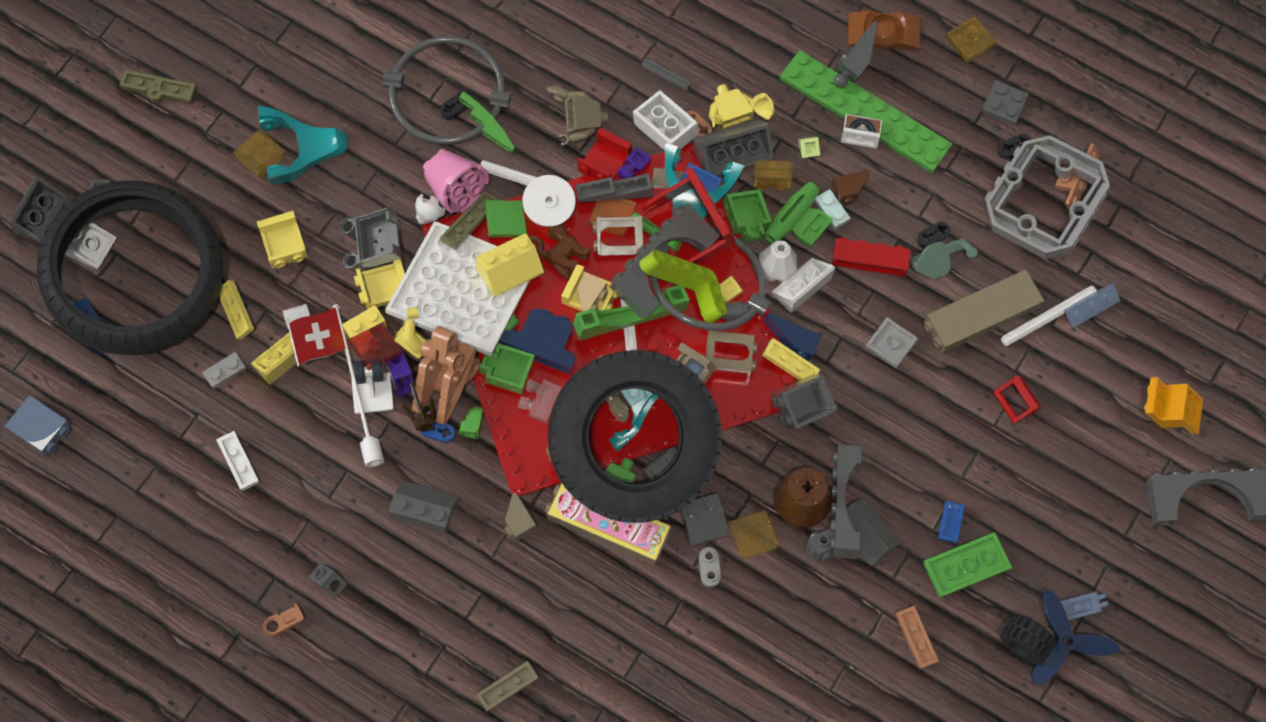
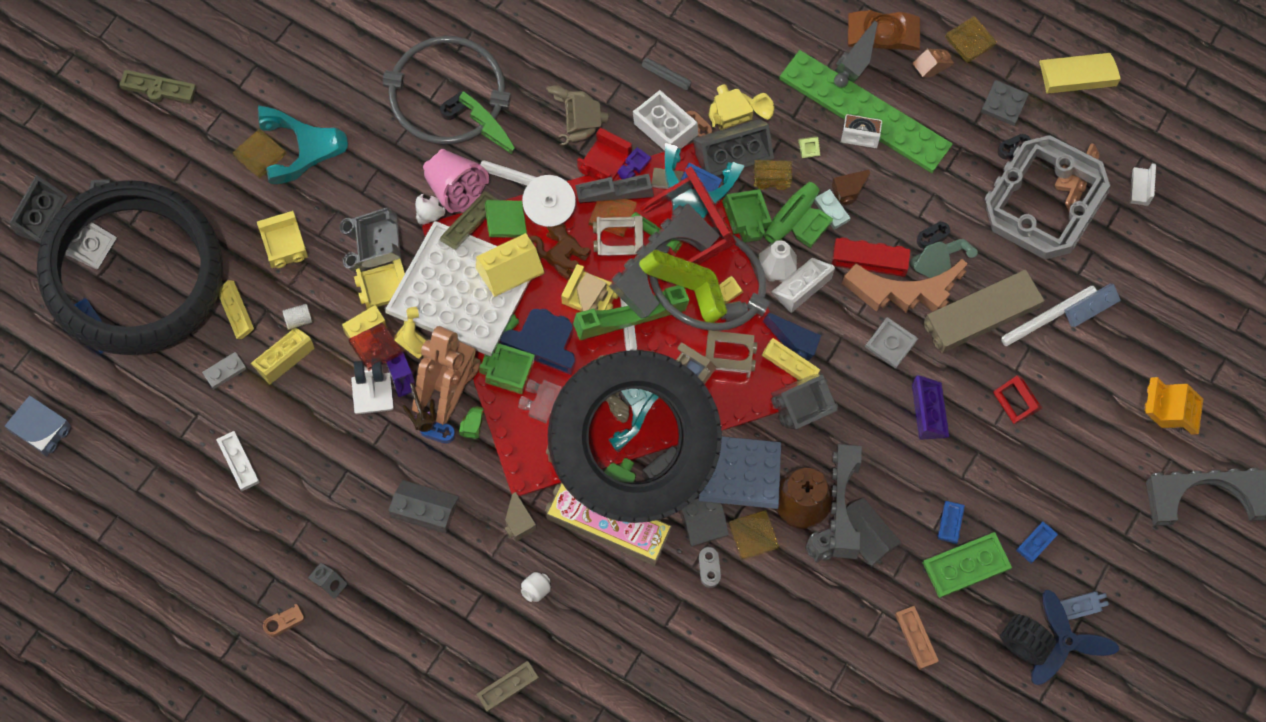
(324, 336): flag -> none
(535, 587): none -> white head
(745, 474): none -> sand blue plate
(905, 294): none -> nougat arch
(929, 408): none -> dark purple slope
(932, 62): none -> nougat slope
(1037, 542): none -> blue plate
(1079, 73): none -> light yellow slope
(1142, 185): none -> white panel

